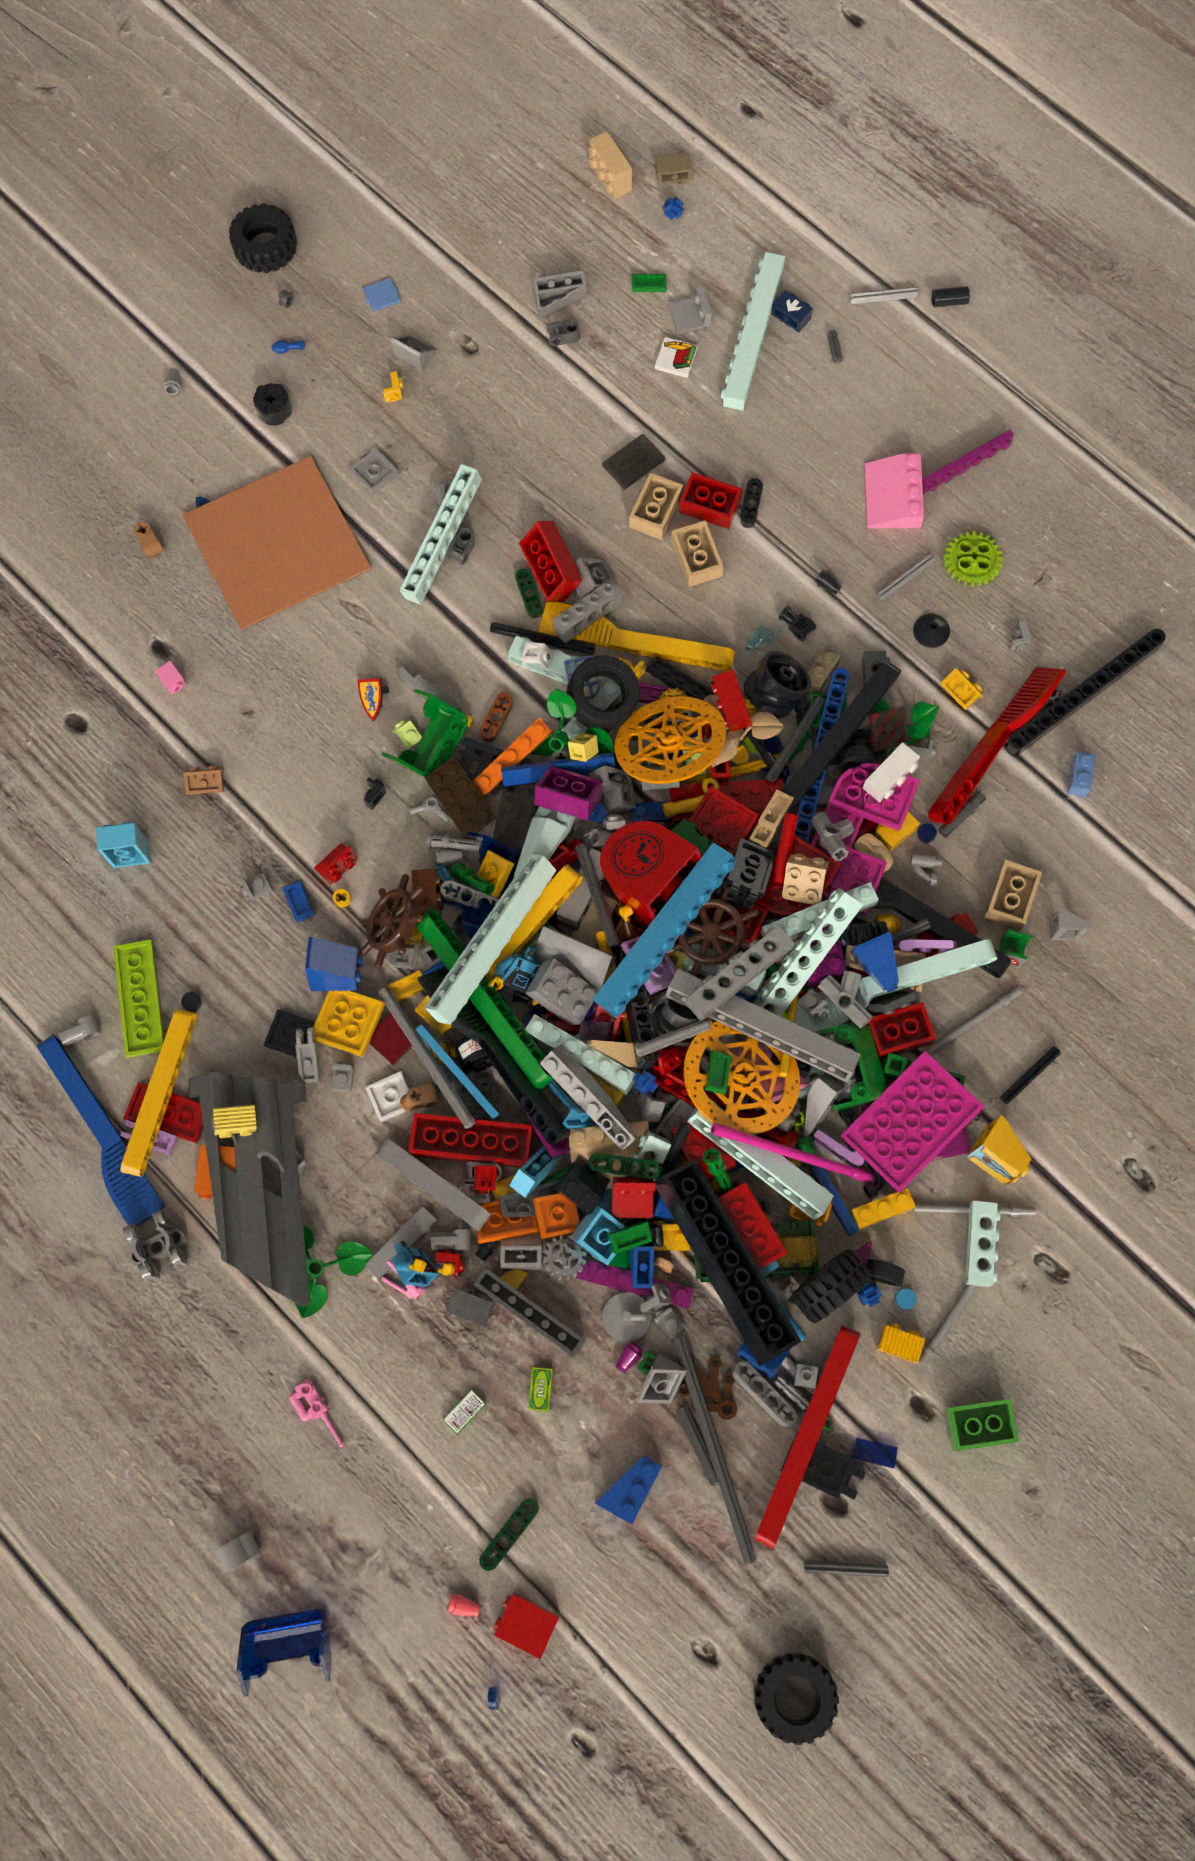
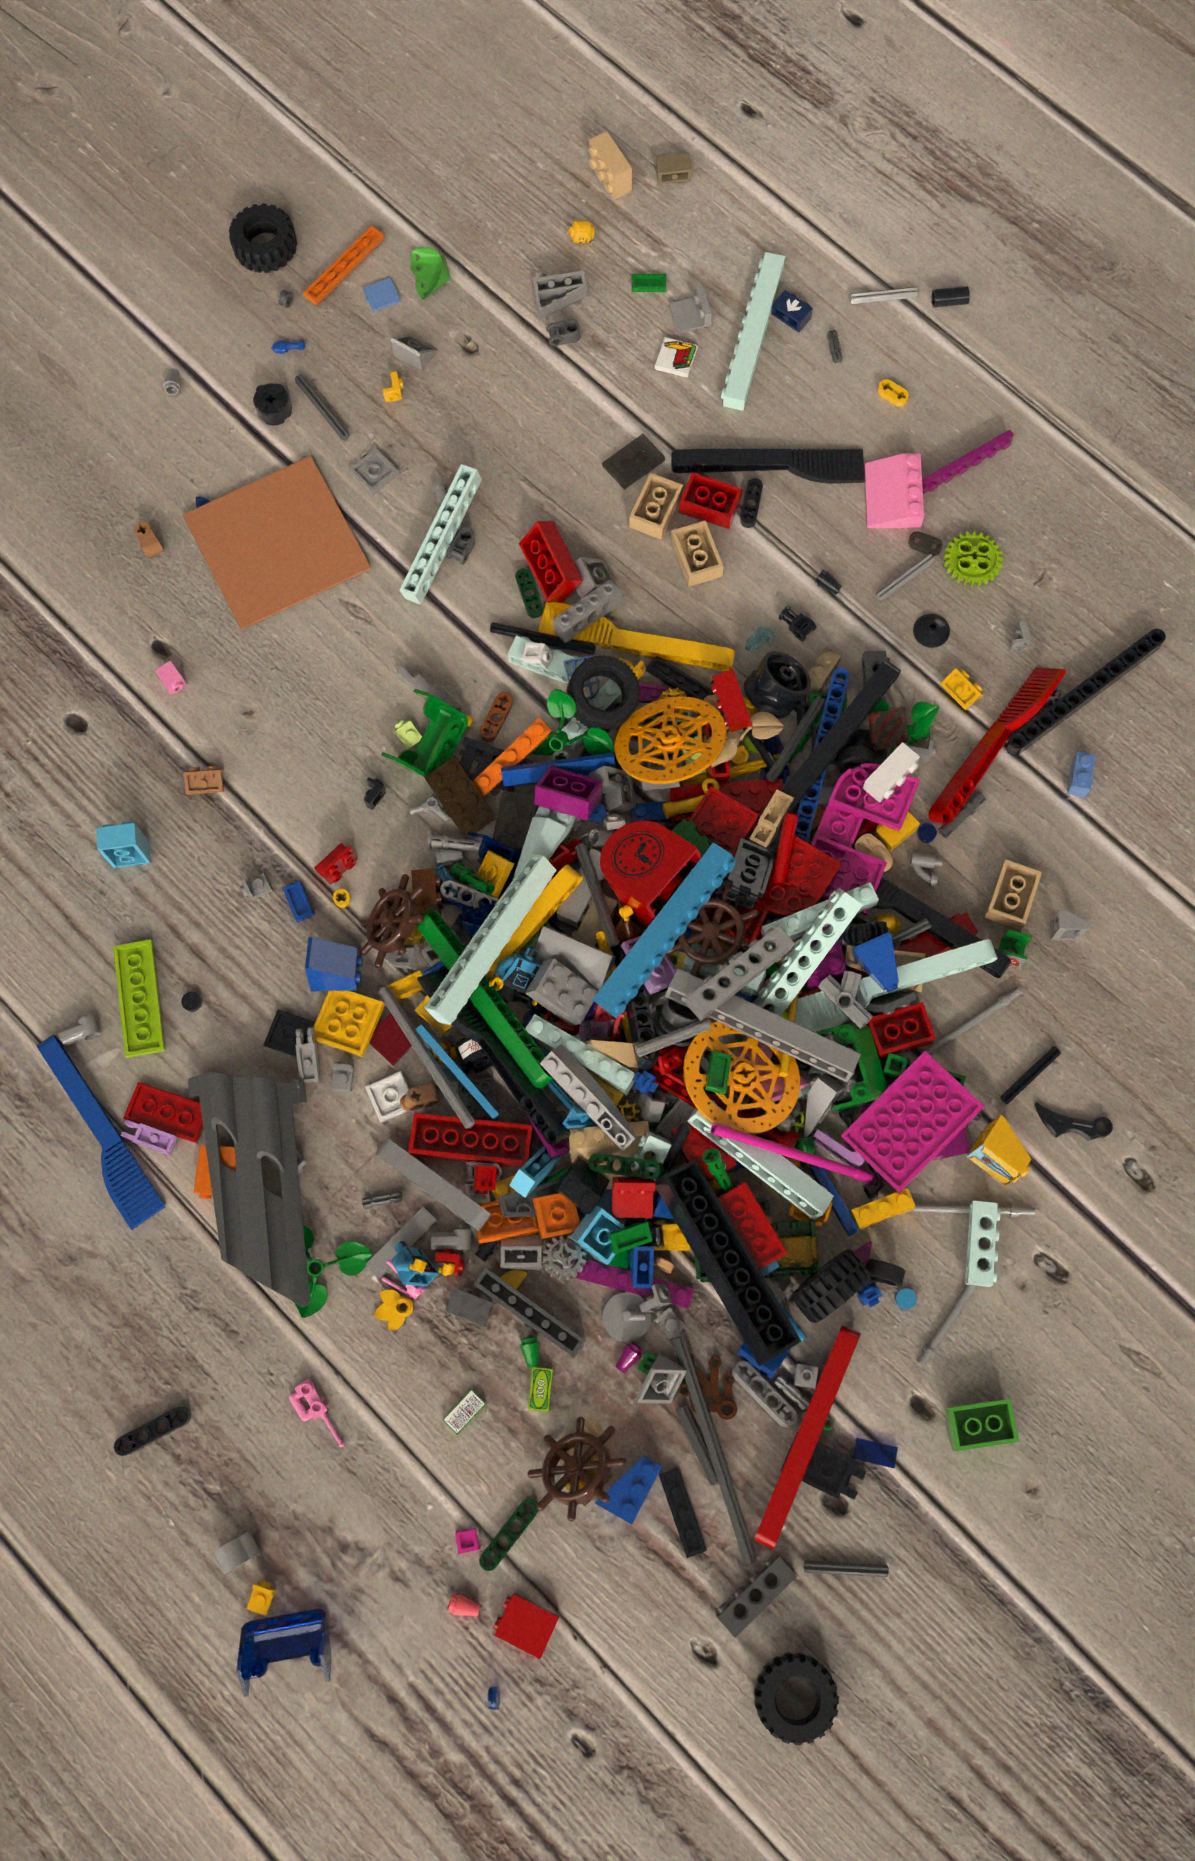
(146, 1263): light grey piece -> none
(151, 1428): none -> black beam
(158, 1093): yellow beam -> none
(234, 1120): light yellow brick -> none
(261, 1598): none -> yellow bracket
(322, 407): none -> dark grey axle
(343, 265): none -> orange plate
(371, 695): shield -> none
(382, 1199): none -> dark grey axle
(390, 1309): none -> yellow plate
(433, 270): none -> bright green piece
(467, 1540): none -> dark pink tile
(530, 1350): none -> green cone
(581, 231): none -> yellow head
(583, 747): light yellow brick -> none
(583, 1474): none -> reddish brown brick
(628, 1107): none -> yellow gear
(673, 208): blue gear -> none
(682, 1512): none -> black tile
(736, 1624): none -> dark grey brick
(804, 879): tan bracket -> none
(813, 465): none -> black piece
(813, 1004): light grey bracket -> none
(832, 834): light grey piece -> none
(893, 392): none -> yellow beam
(901, 1343): yellow brick -> none
(925, 543): none -> clear smoke beam
(927, 945): lavender hinge -> none
(1060, 1124): none -> black piece

